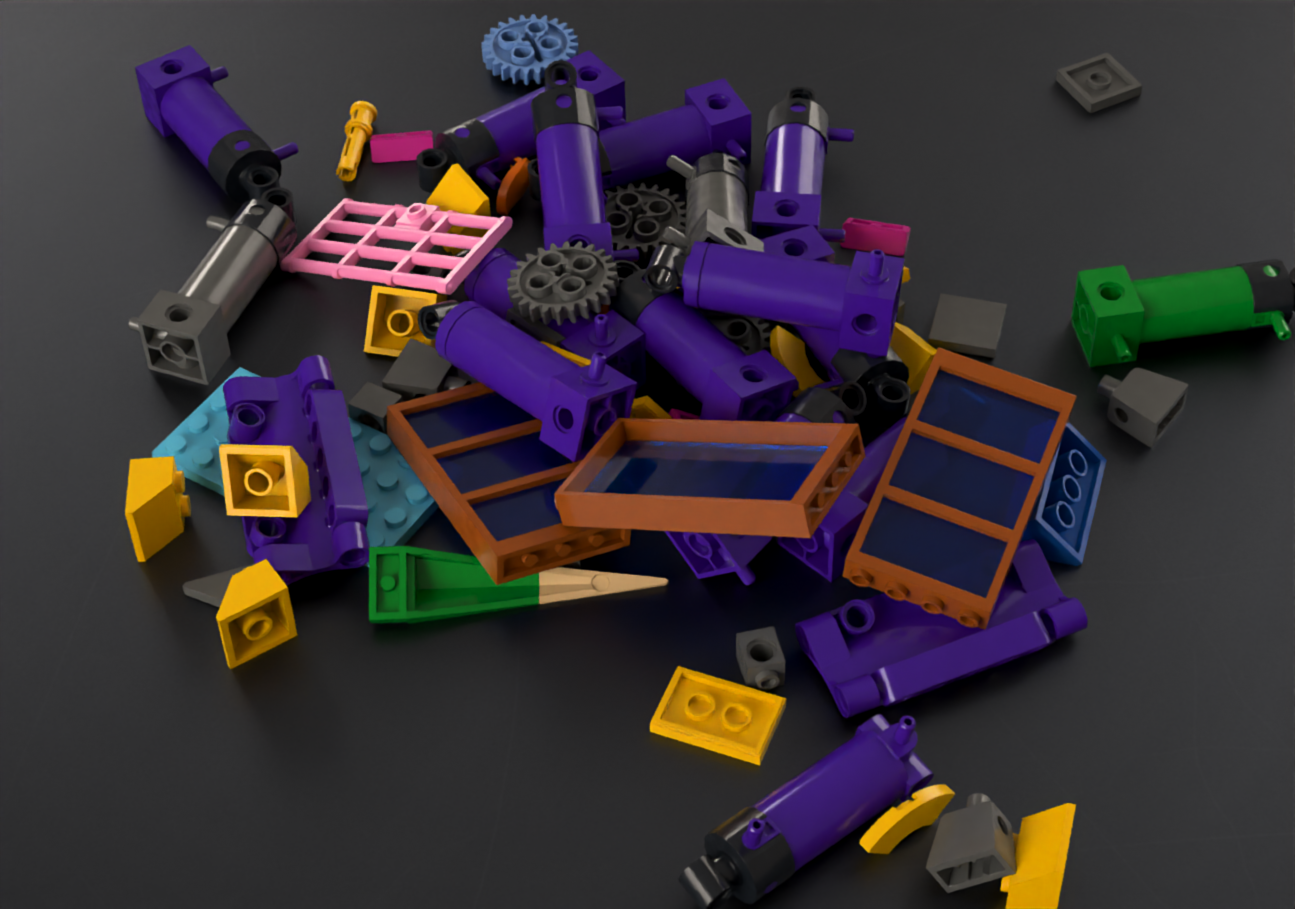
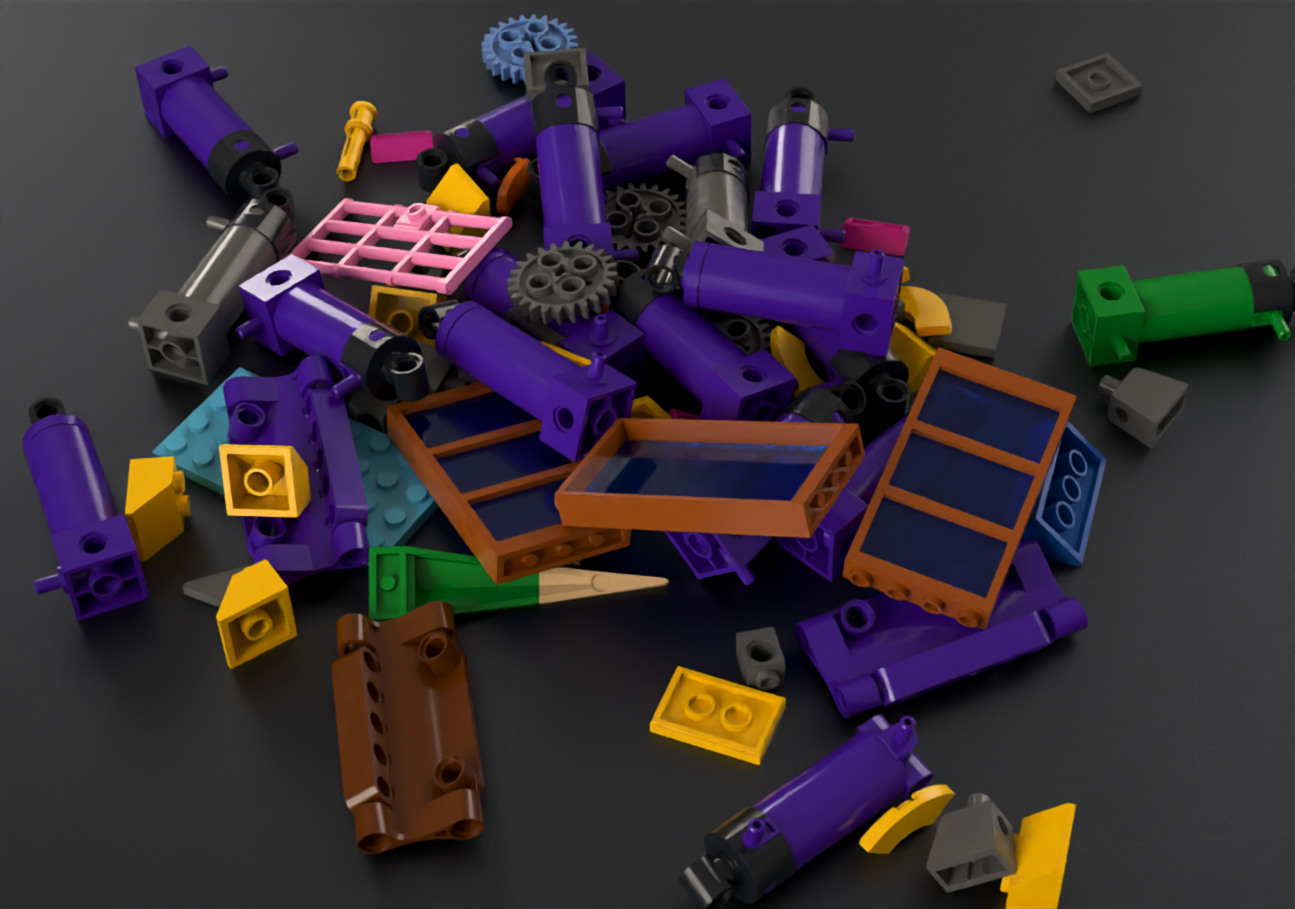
(88, 534): none -> dark purple piece
(294, 311): none -> dark purple piece
(407, 729): none -> reddish brown panel
(537, 62): none -> dark grey tile
(925, 311): none -> yellow tile

